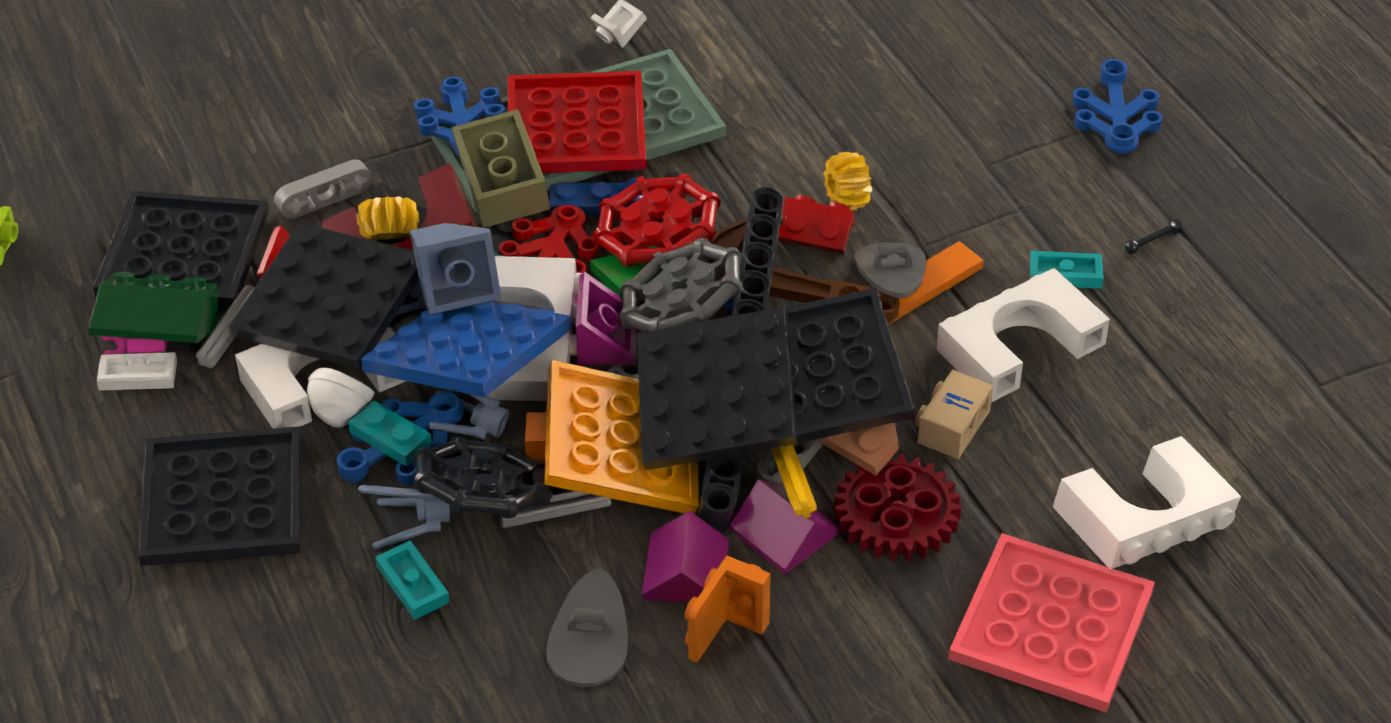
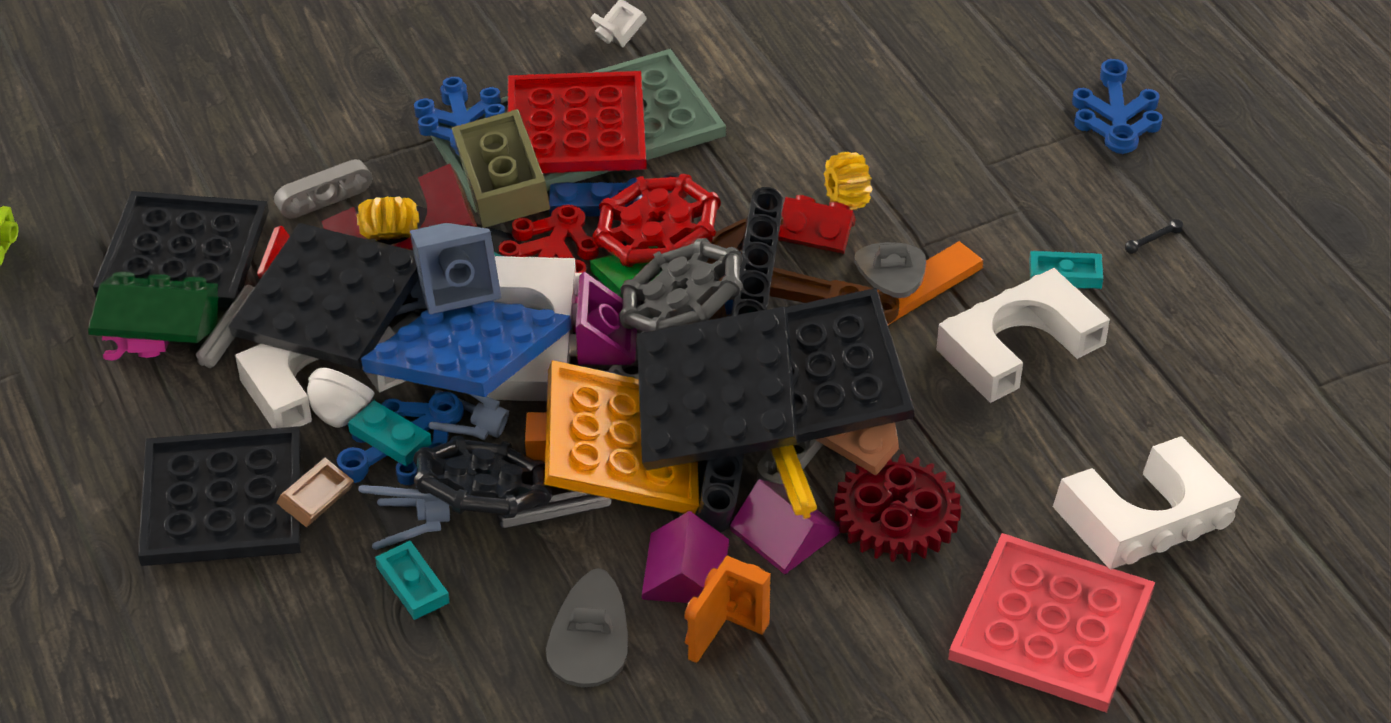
(137, 371): white plate -> none
(315, 492): none -> medium nougat tile
(954, 413): tan brick -> none

